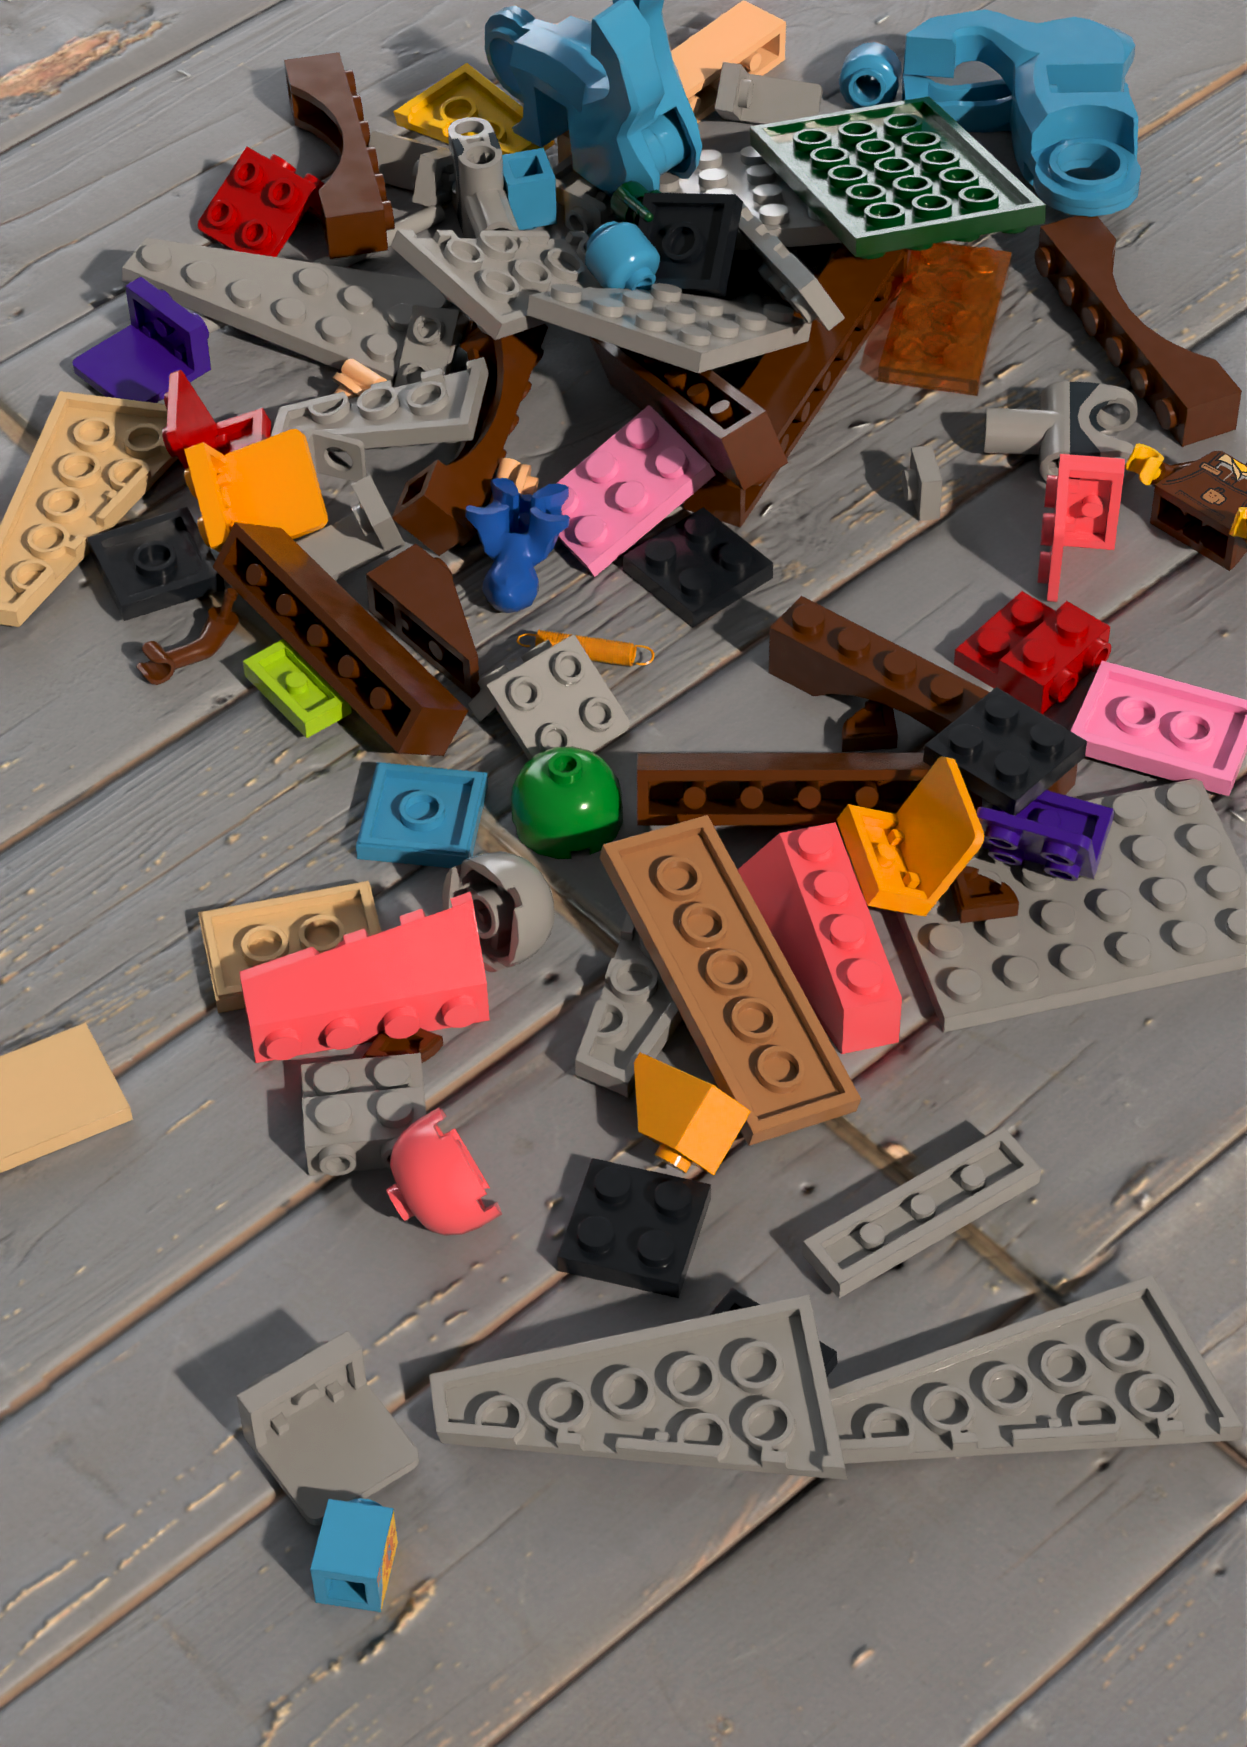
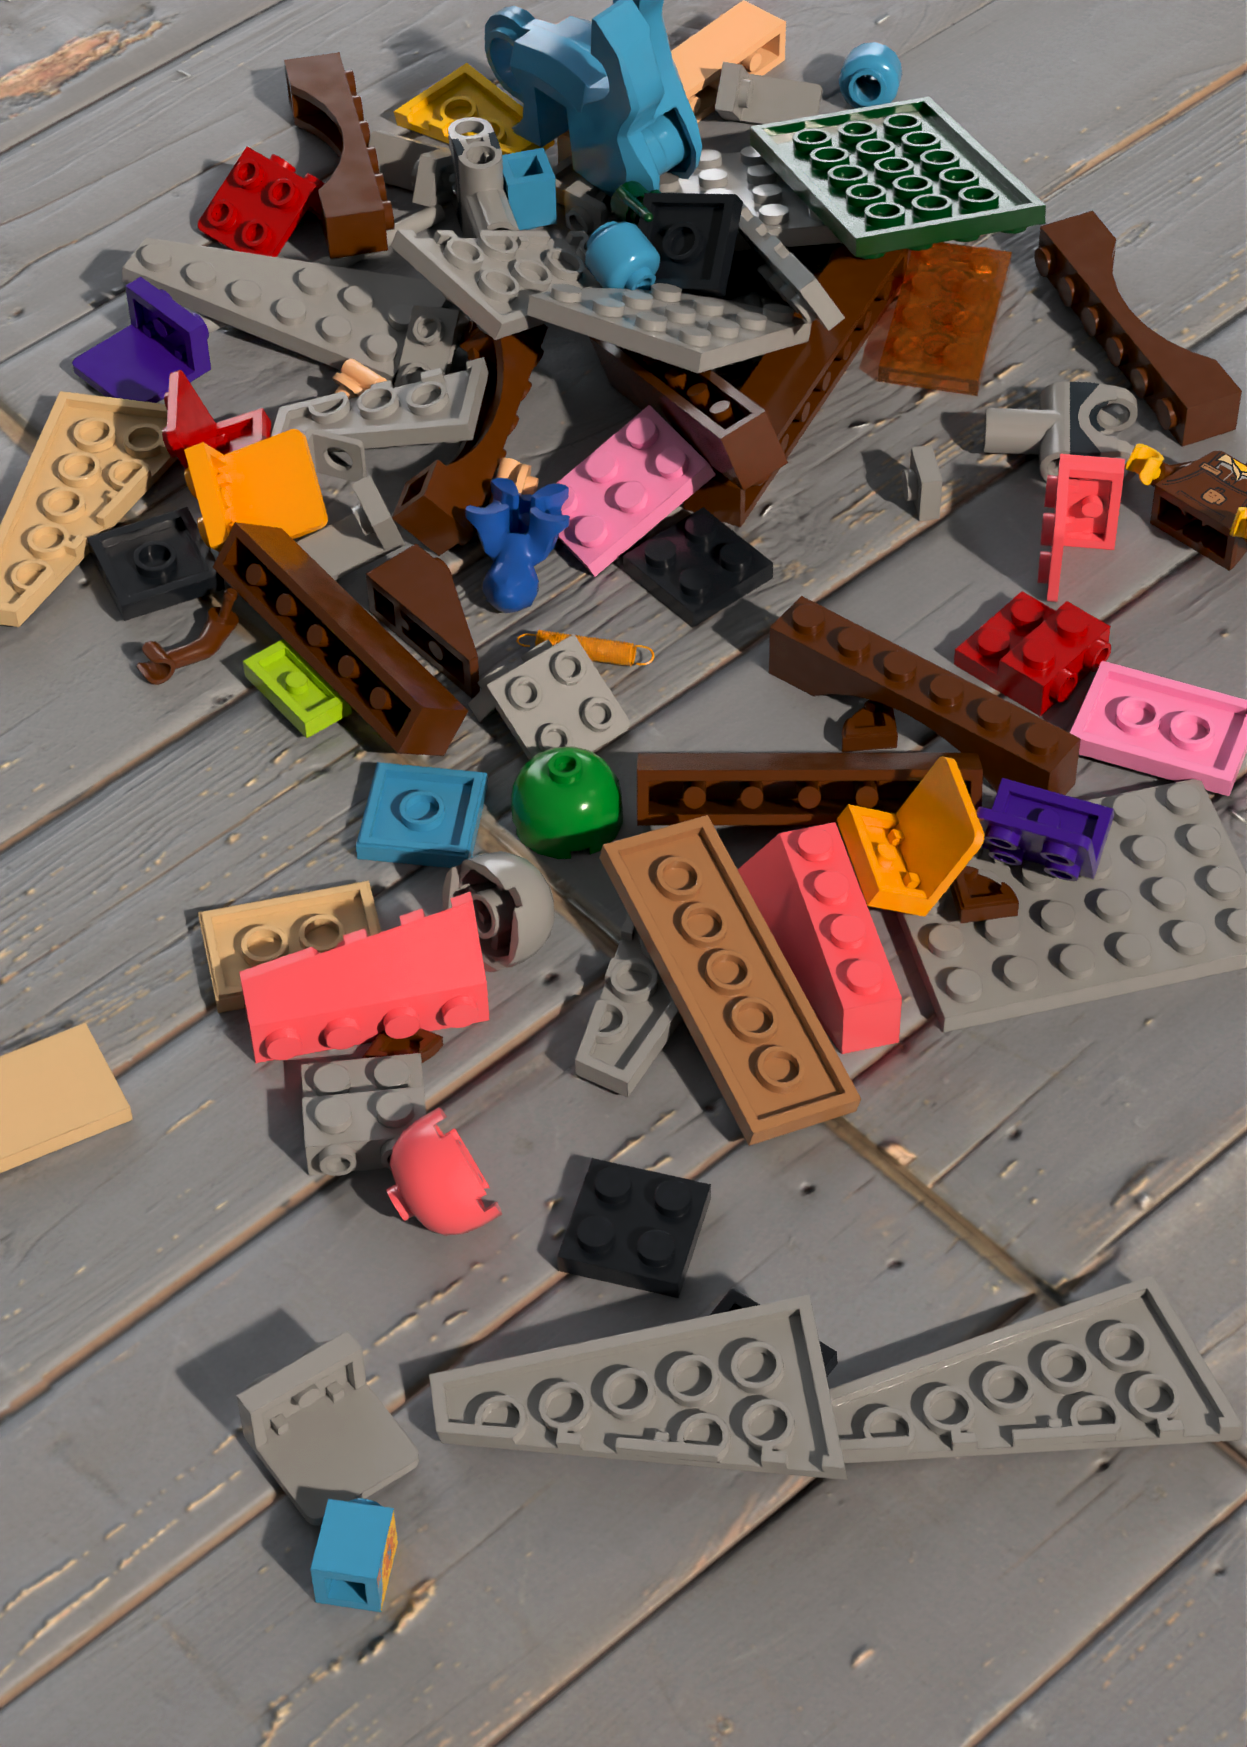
(685, 1115): light orange slope -> none
(921, 1212): light grey plate -> none
(1007, 751): black plate -> none
(1057, 97): dark azure animal -> none

